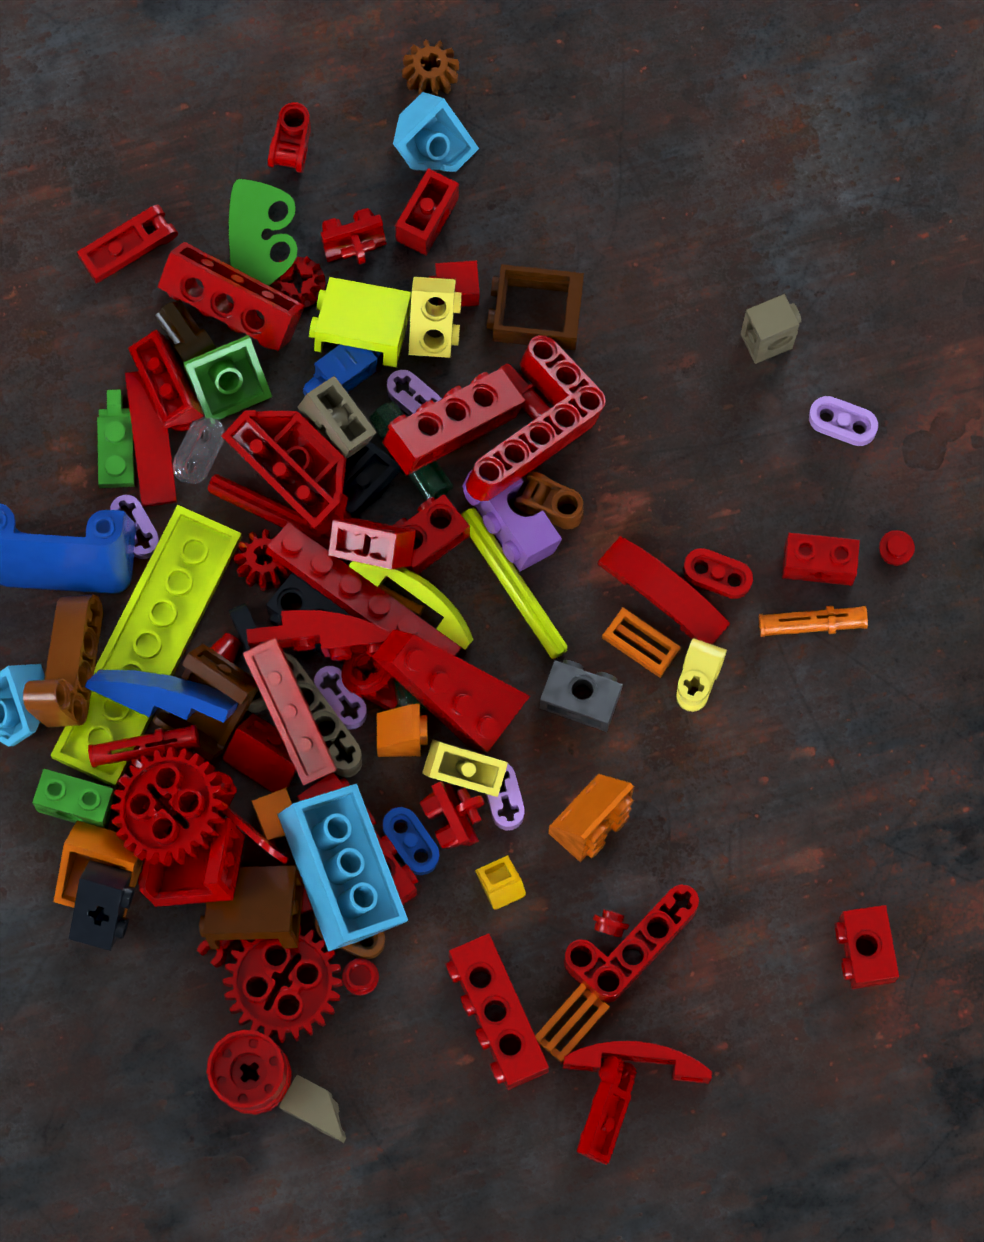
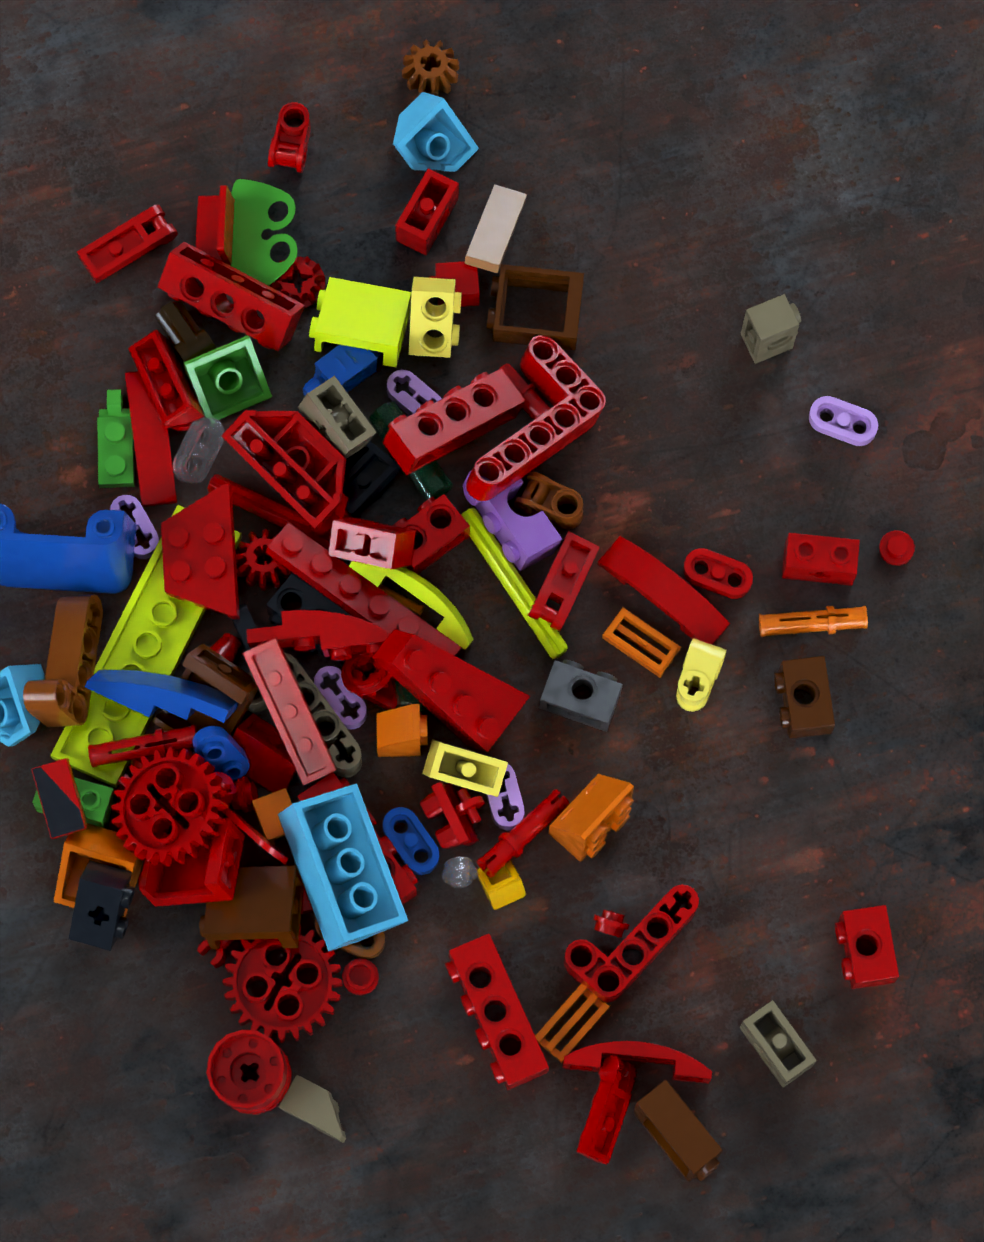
(59, 798): none -> black tile
(202, 554): none -> red wing
(215, 224): none -> red panel
(221, 751): none -> blue plate
(245, 795): none -> red plate
(353, 238): red hips -> none
(459, 872): none -> clear plate
(495, 229): none -> tile
(513, 842): none -> red pin
(564, 580): none -> red plate
(678, 1132): none -> reddish brown window
(777, 1044): none -> dark tan brick
(807, 676): none -> reddish brown brick

